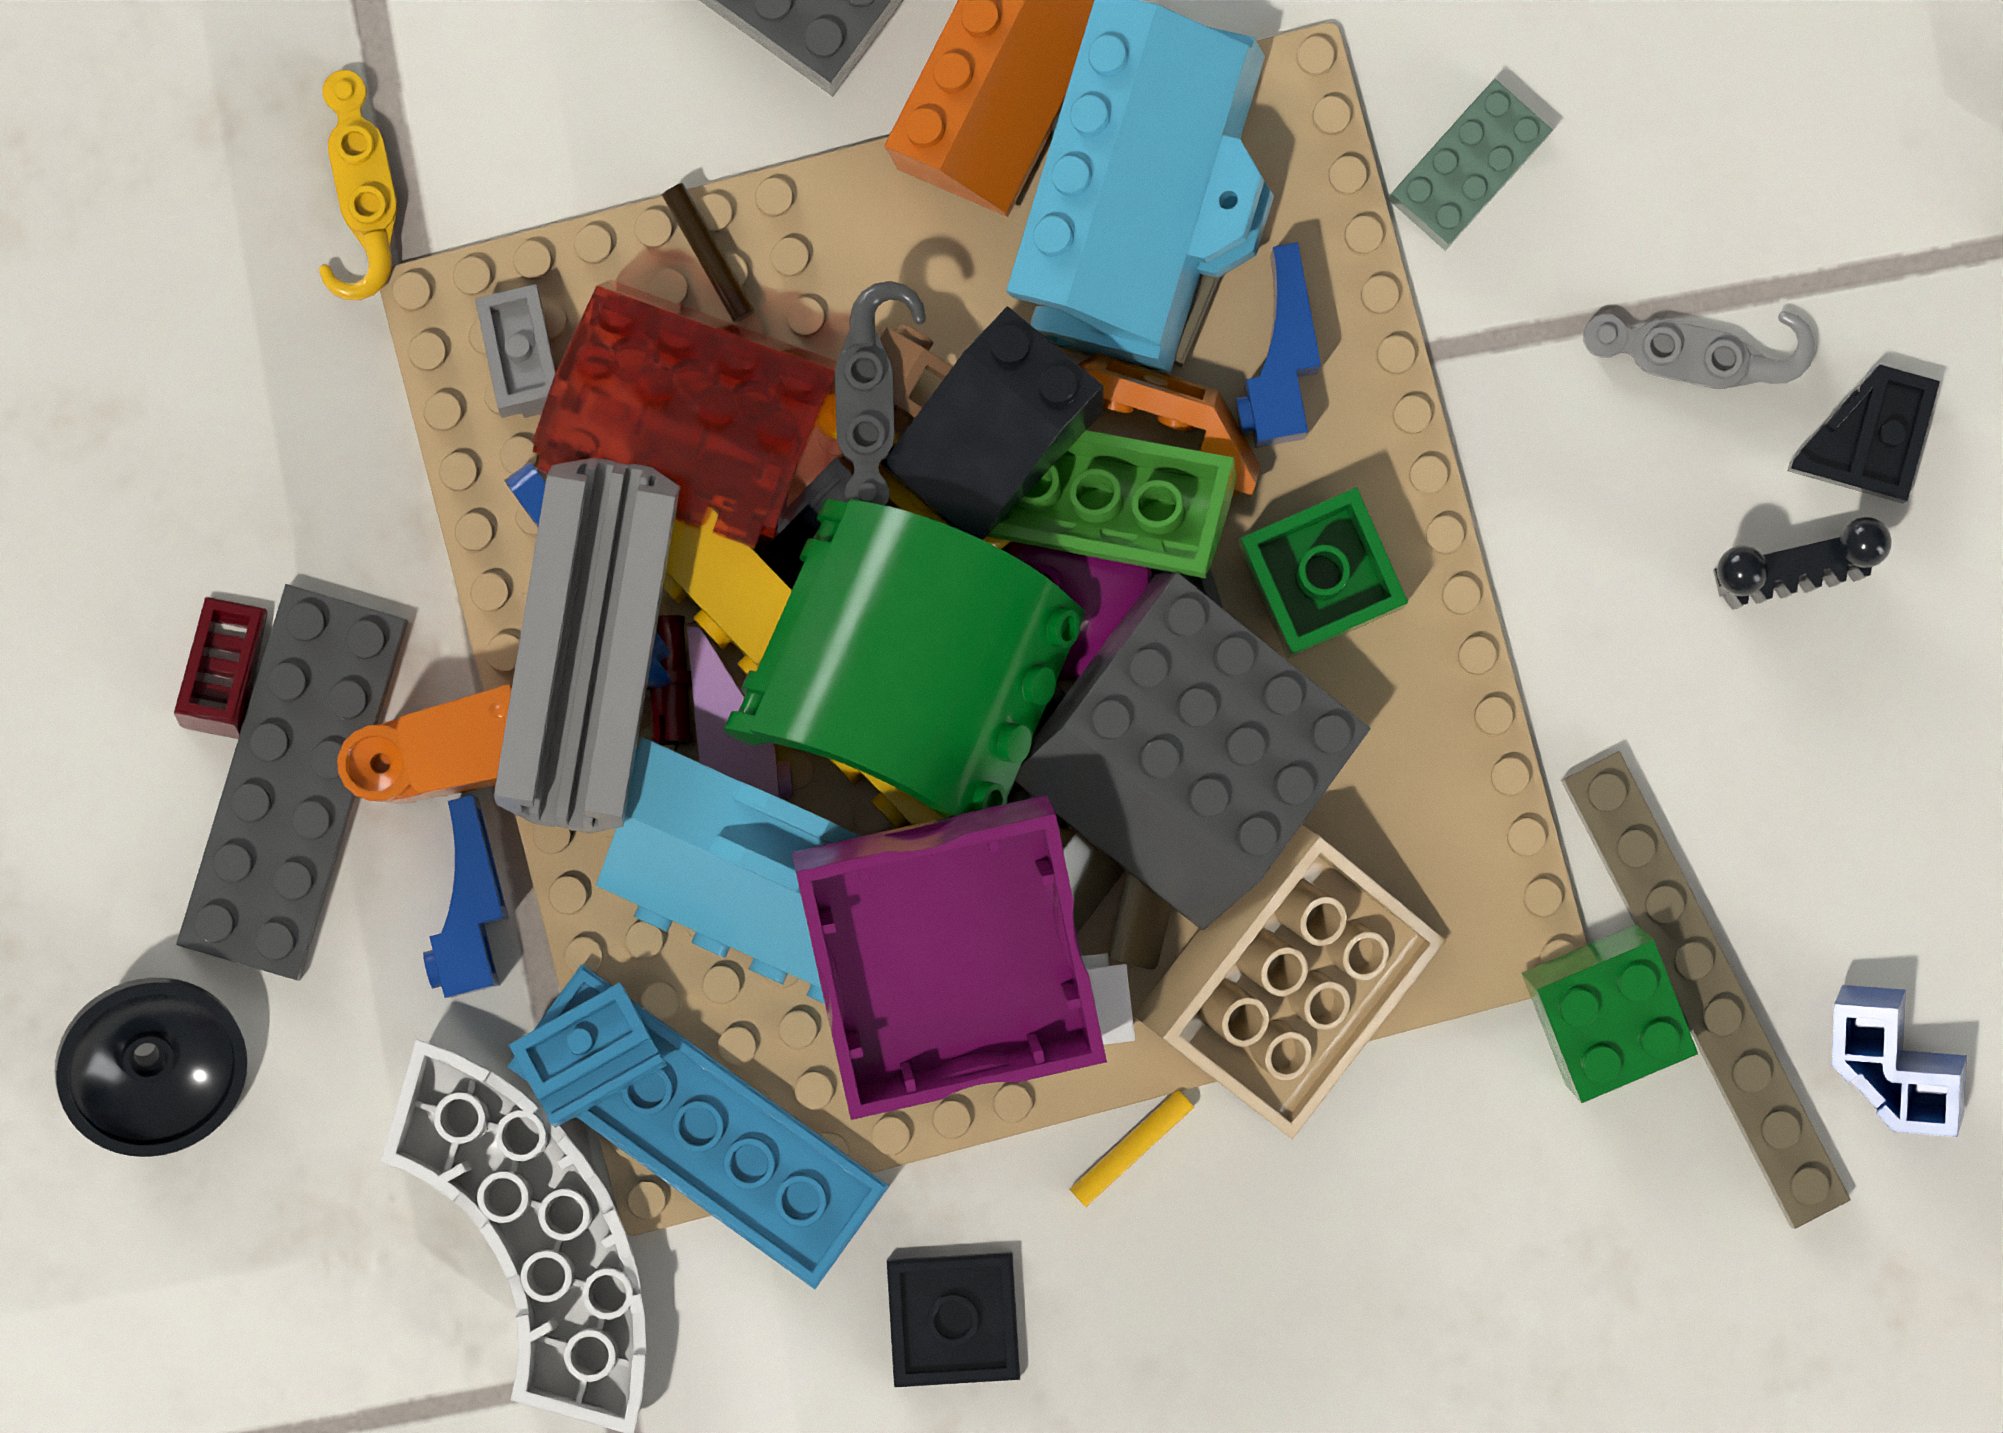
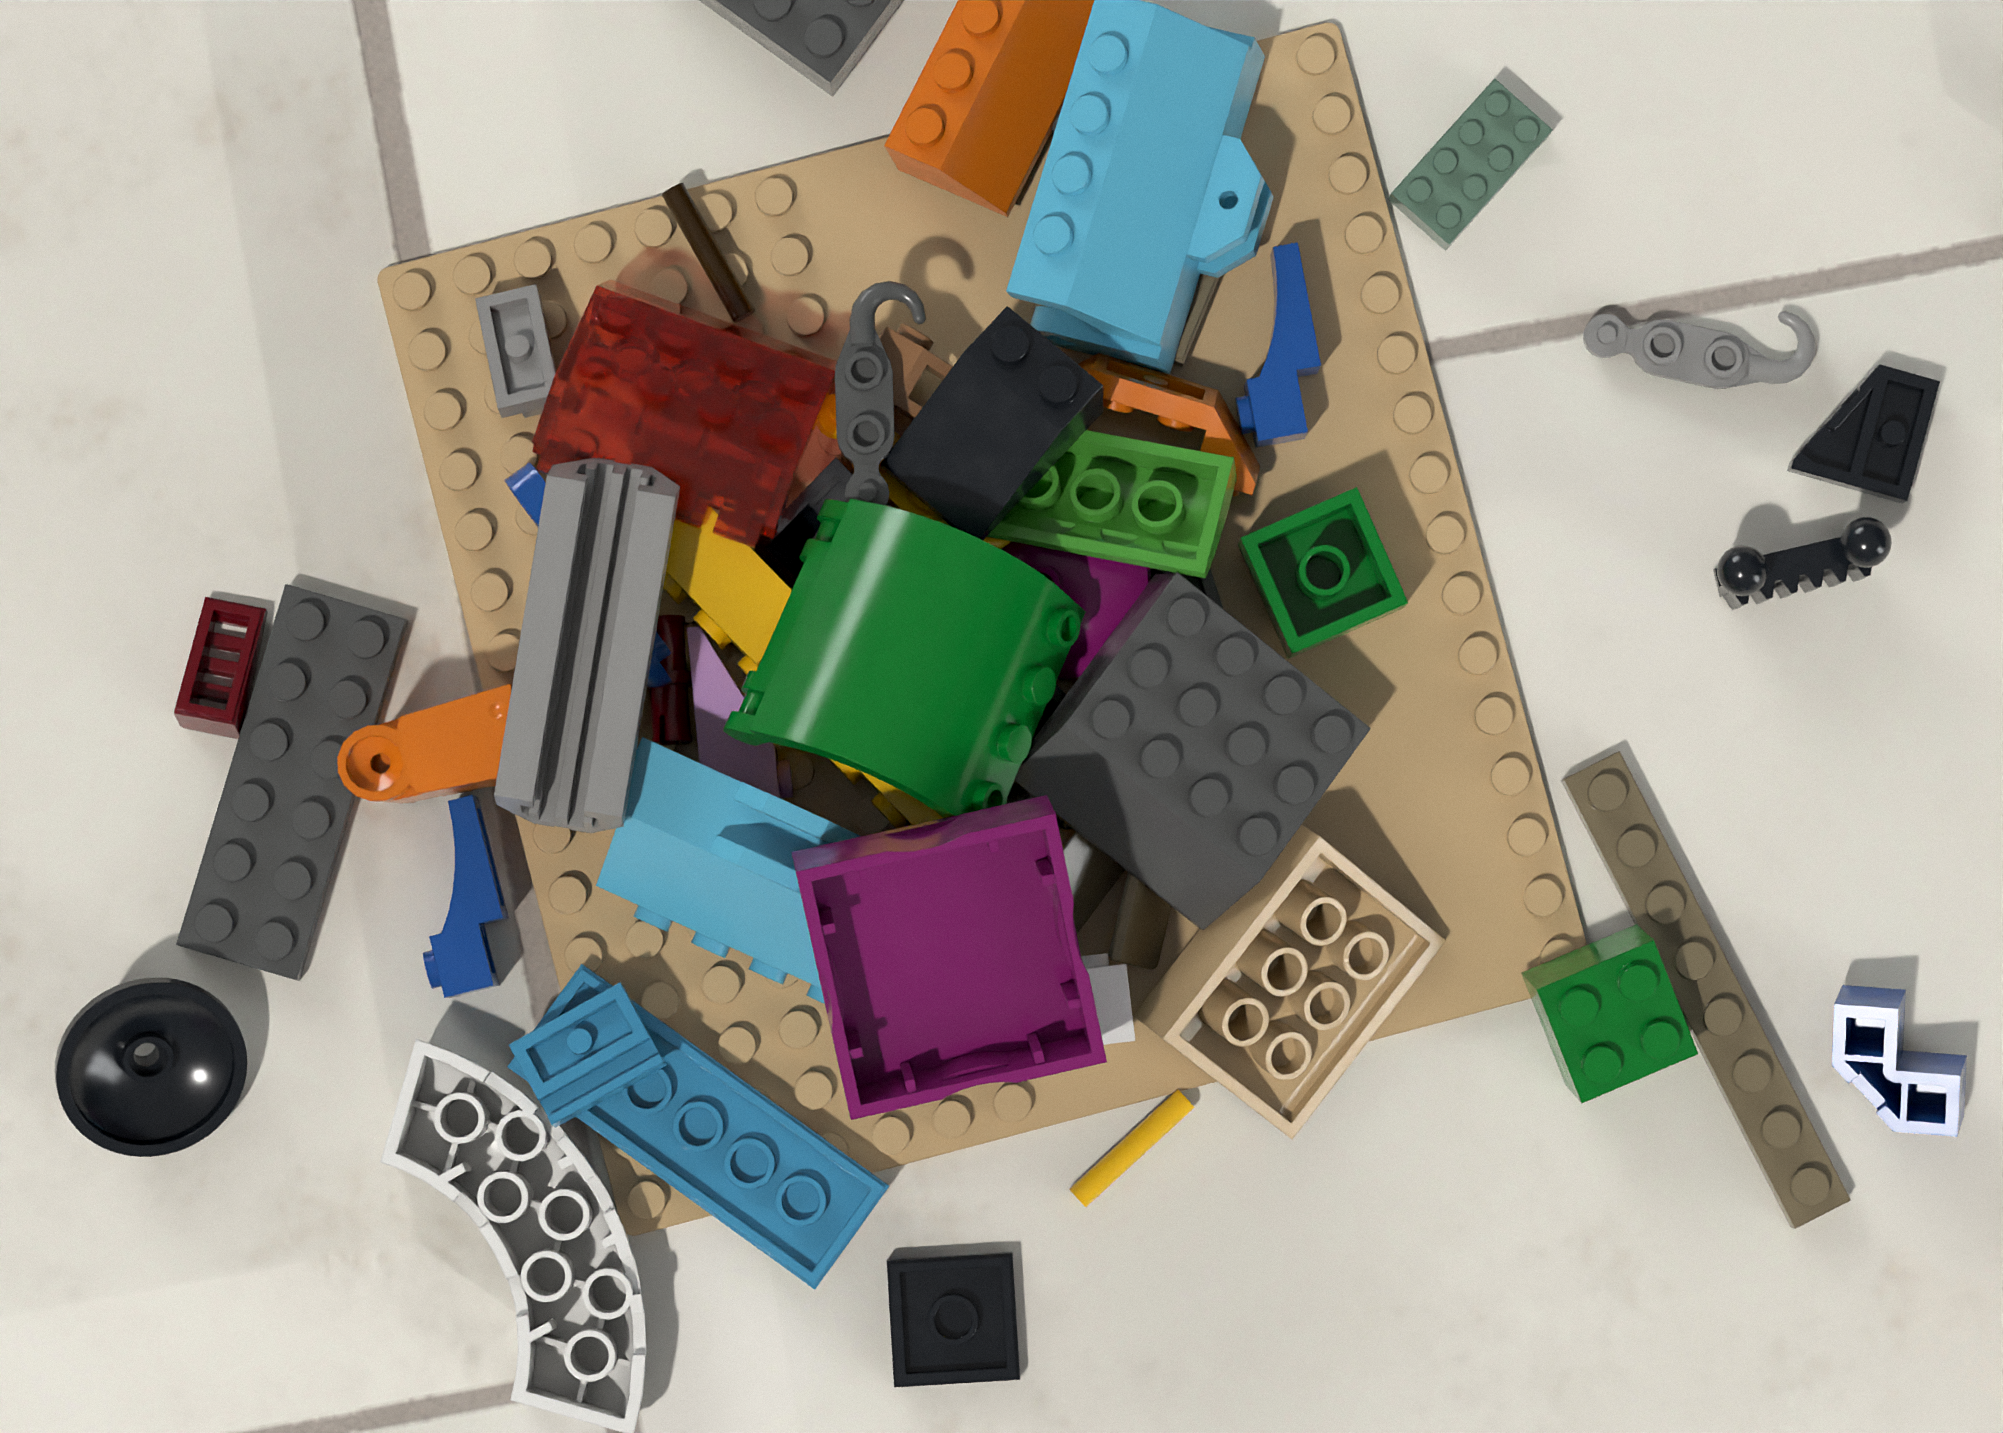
(361, 184): yellow piece -> none

